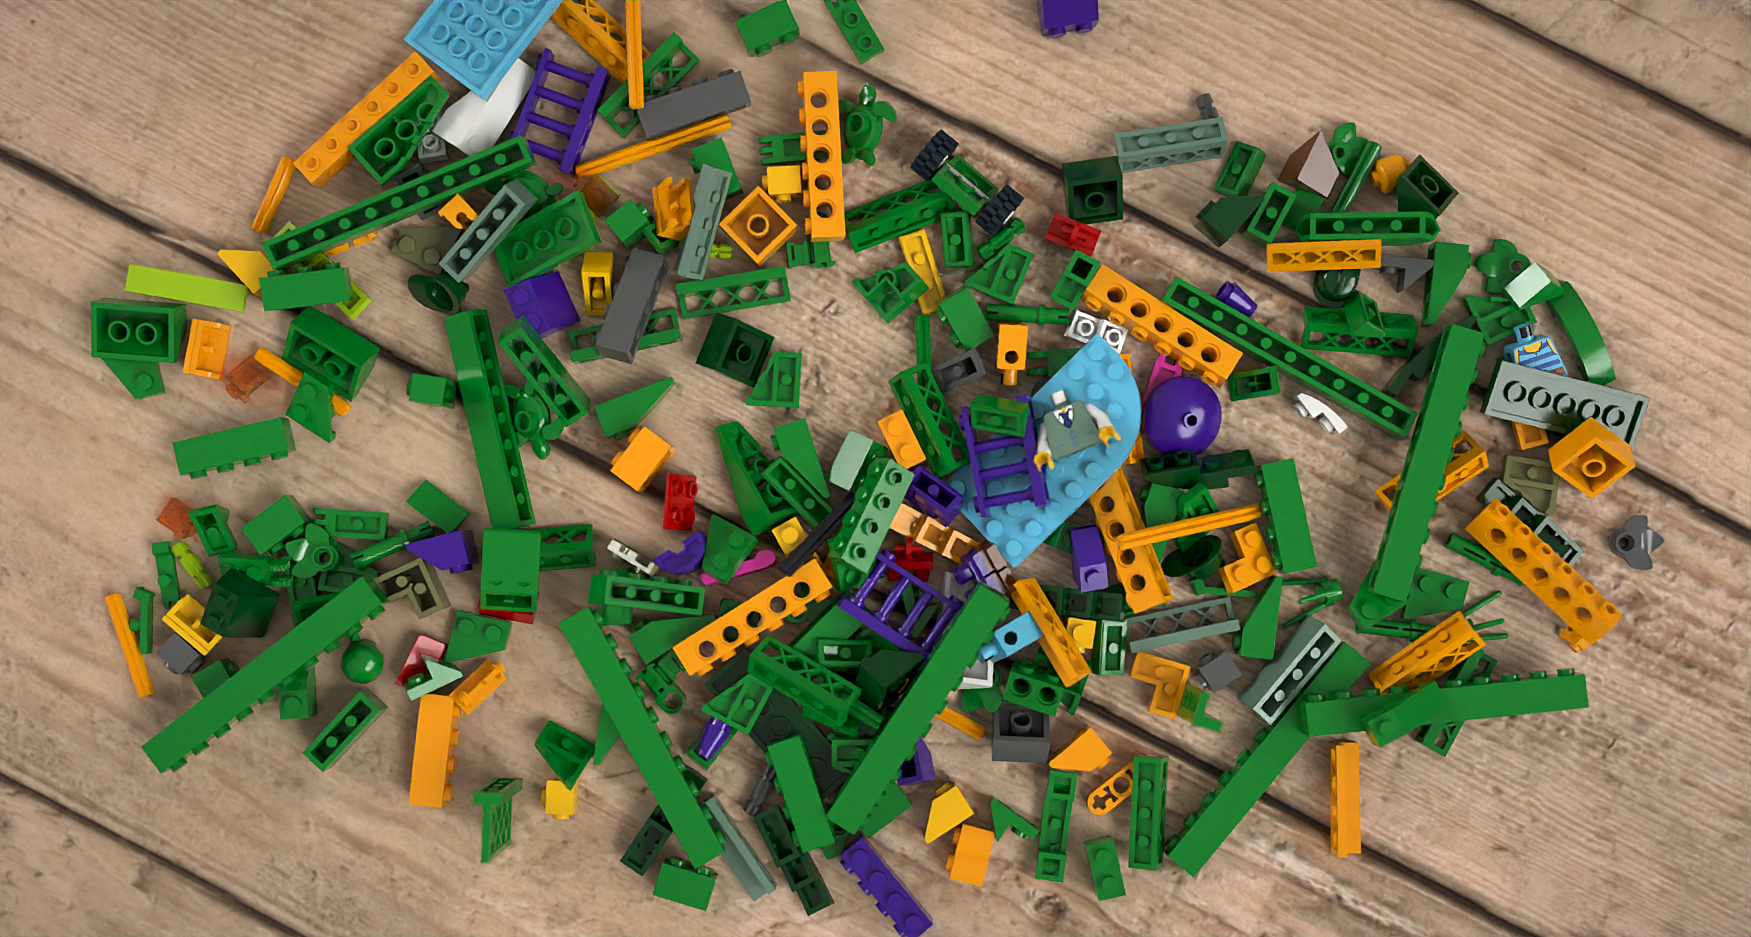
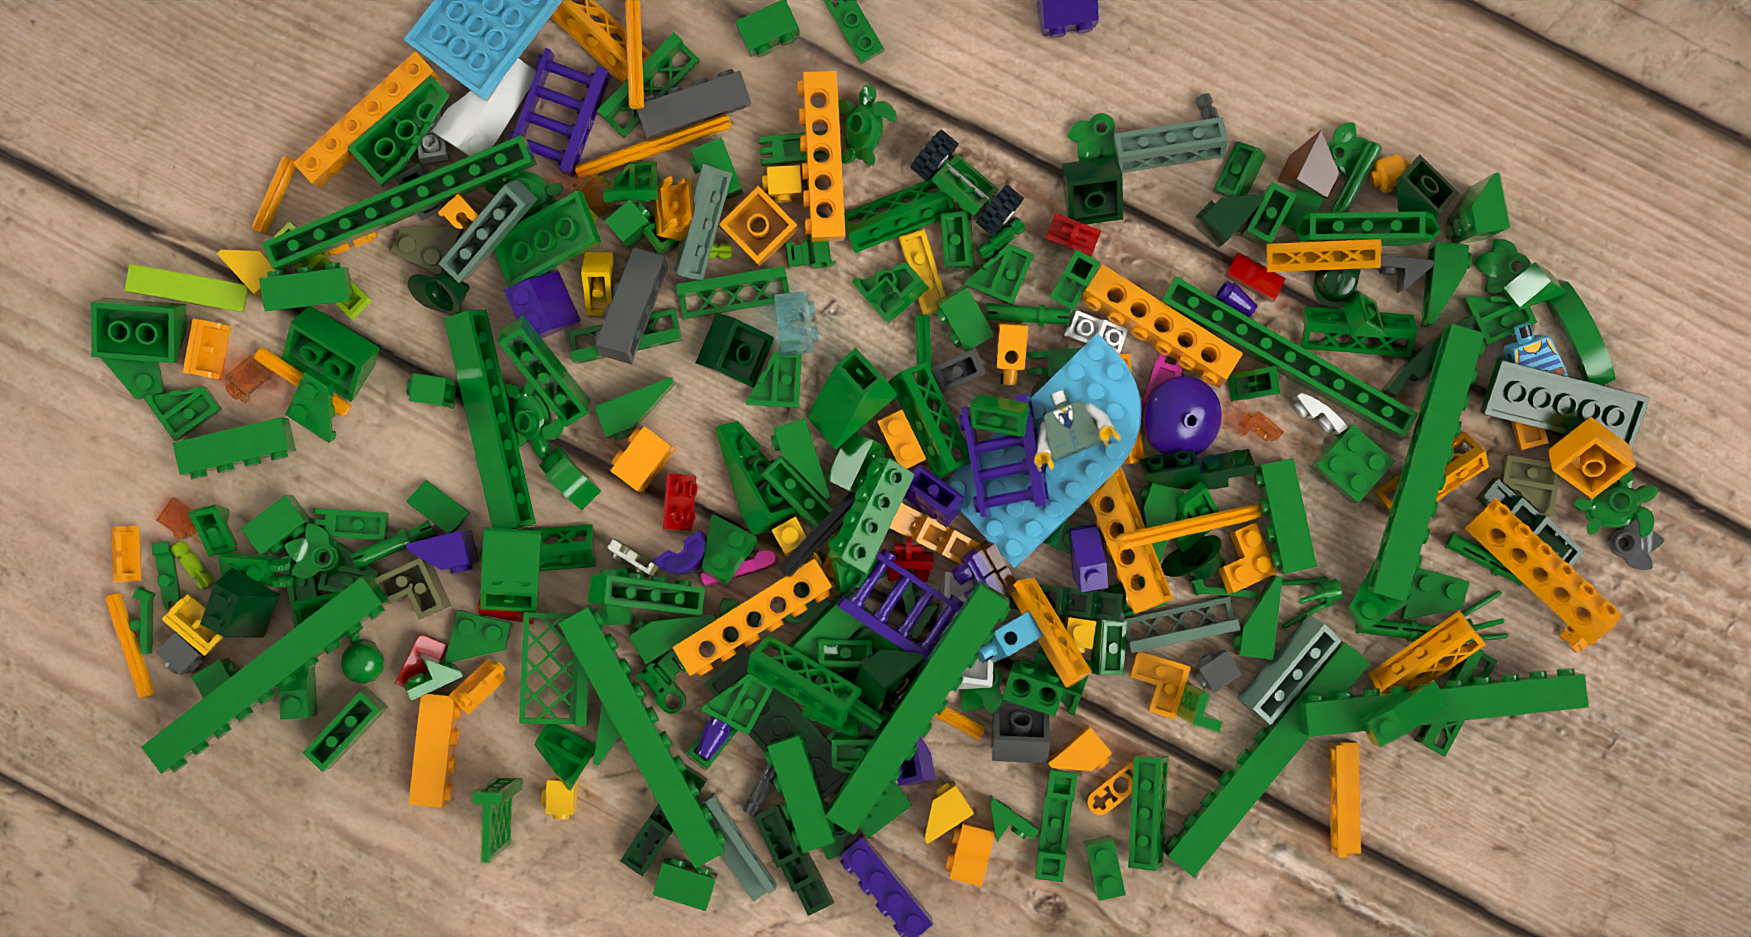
(126, 553): none -> light orange hinge
(183, 410): none -> green wing
(569, 478): none -> green brick
(579, 678): none -> green fence
(636, 183): none -> green wing
(788, 309): none -> clear light blue brick
(849, 398): none -> green slope
(1092, 142): none -> green plate
(1255, 277): none -> red slope
(1264, 427): none -> clear orange bracket
(1352, 464): none -> green brick
(1479, 212): none -> green slope
(1619, 506): none -> green animal

